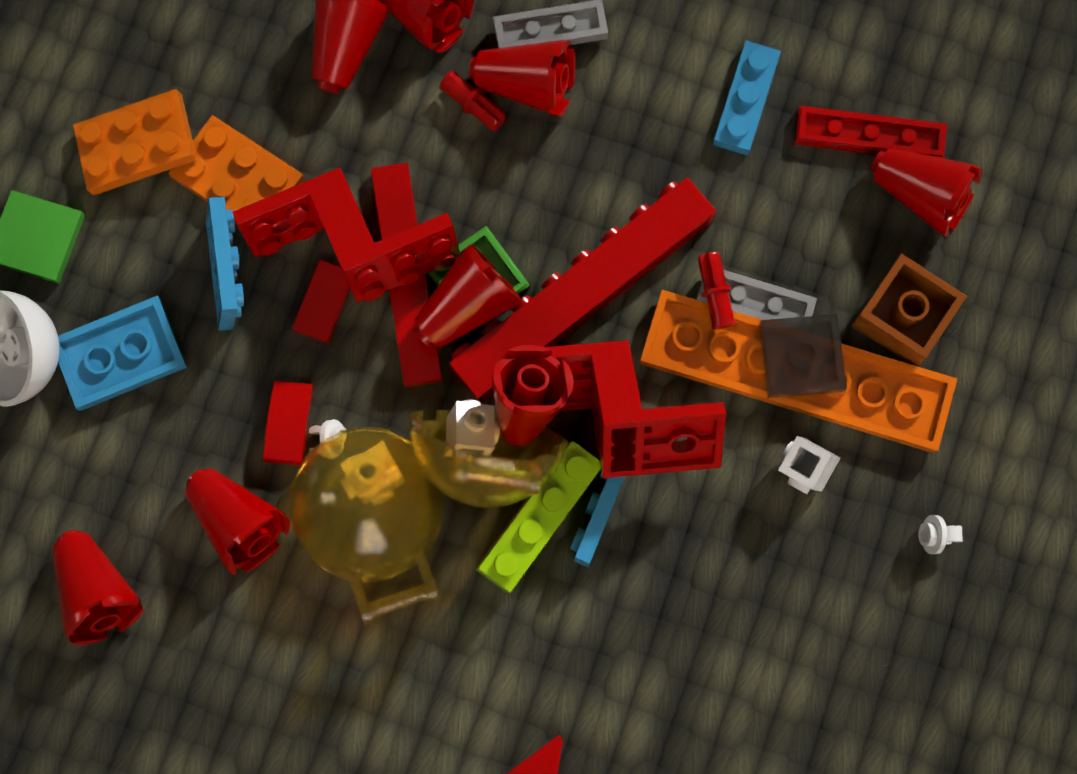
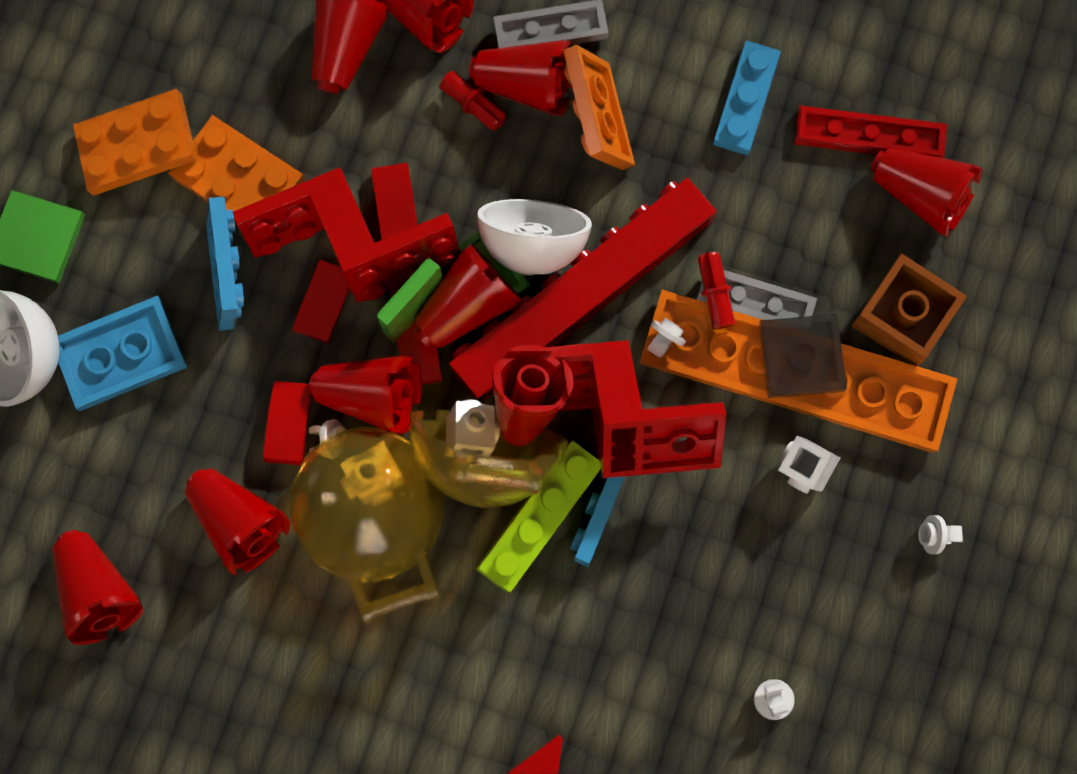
(371, 390): none -> red cone
(409, 300): none -> bright green tile
(533, 234): none -> white piece
(598, 108): none -> orange plate
(667, 334): none -> white plate
(773, 699): none -> white plate

